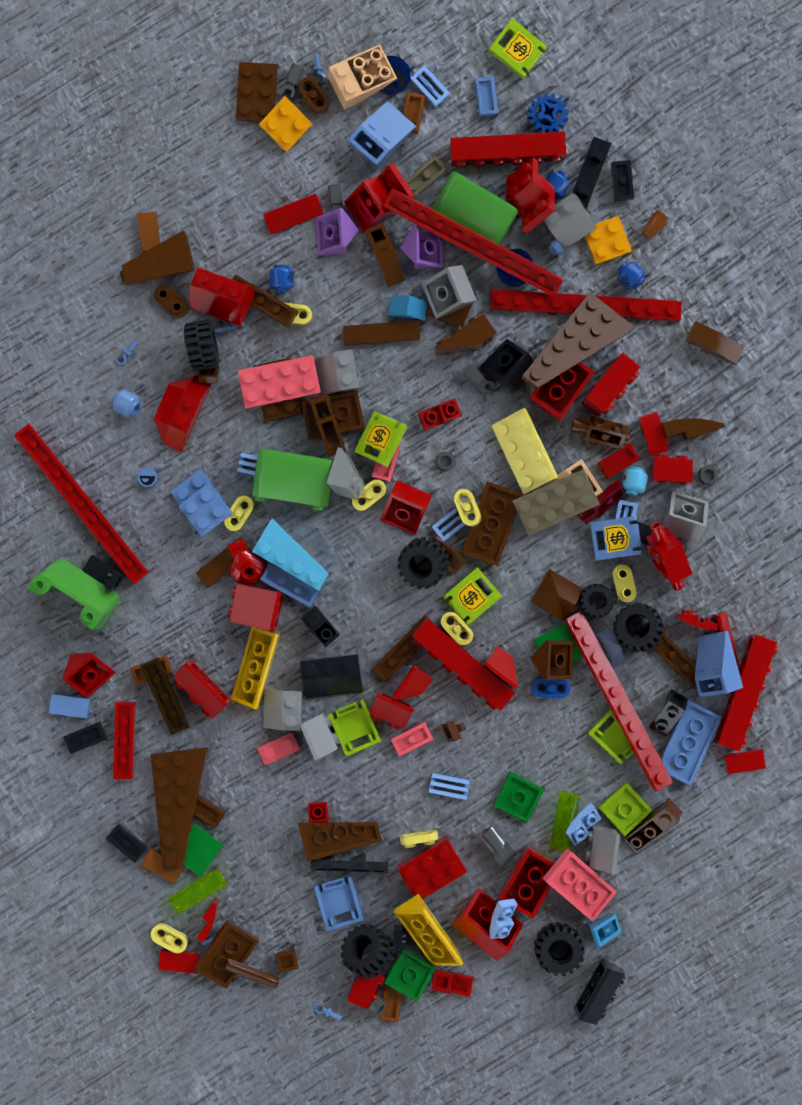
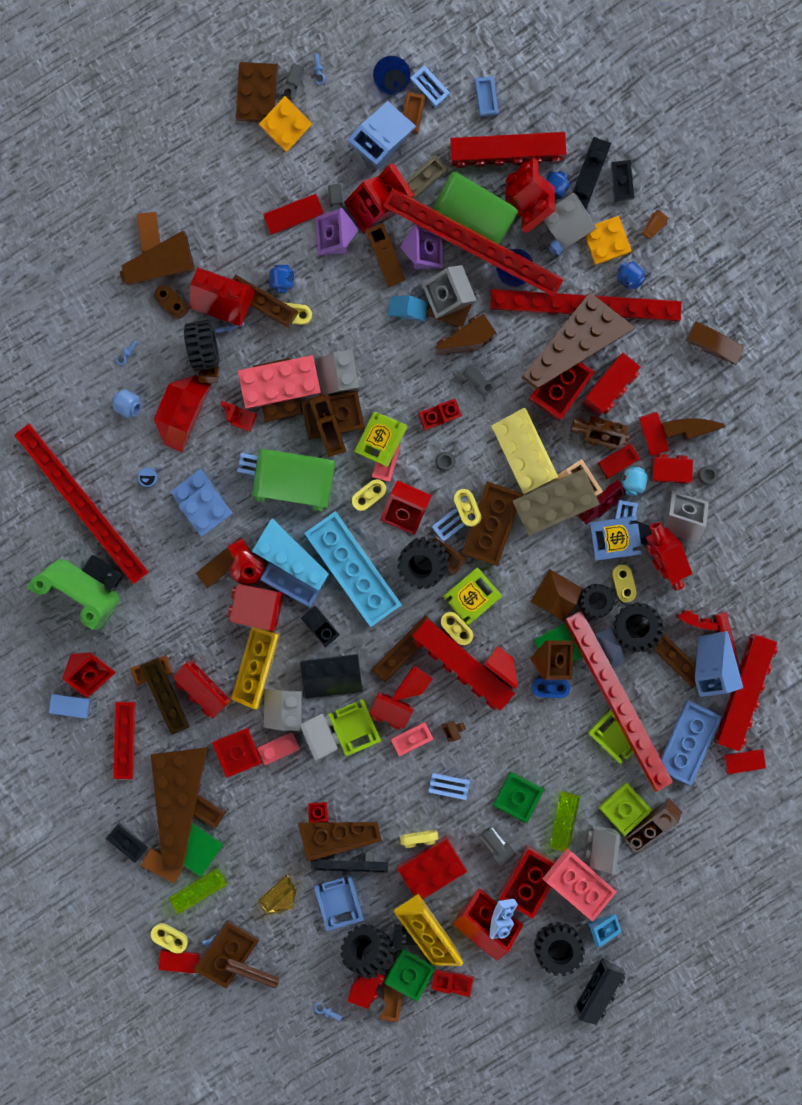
(85, 737): black plate -> none
(209, 917): red slope -> none
(237, 752): none -> red plate
(239, 417): none -> red slope
(239, 513): light yellow plate -> none
(279, 897): none -> clear yellow slope
(287, 960): reddish brown plate -> none
(314, 96): reddish brown plate -> none
(344, 477): light grey slope -> none
(353, 569): none -> medium azure plate
(361, 76): light nougat slope -> none
(381, 332): reddish brown tile -> none
(508, 365): black slope -> none
(520, 51): lime container -> none
(545, 106): blue gear -> none
(585, 819): light blue slope -> none
(670, 713): black bracket -> none

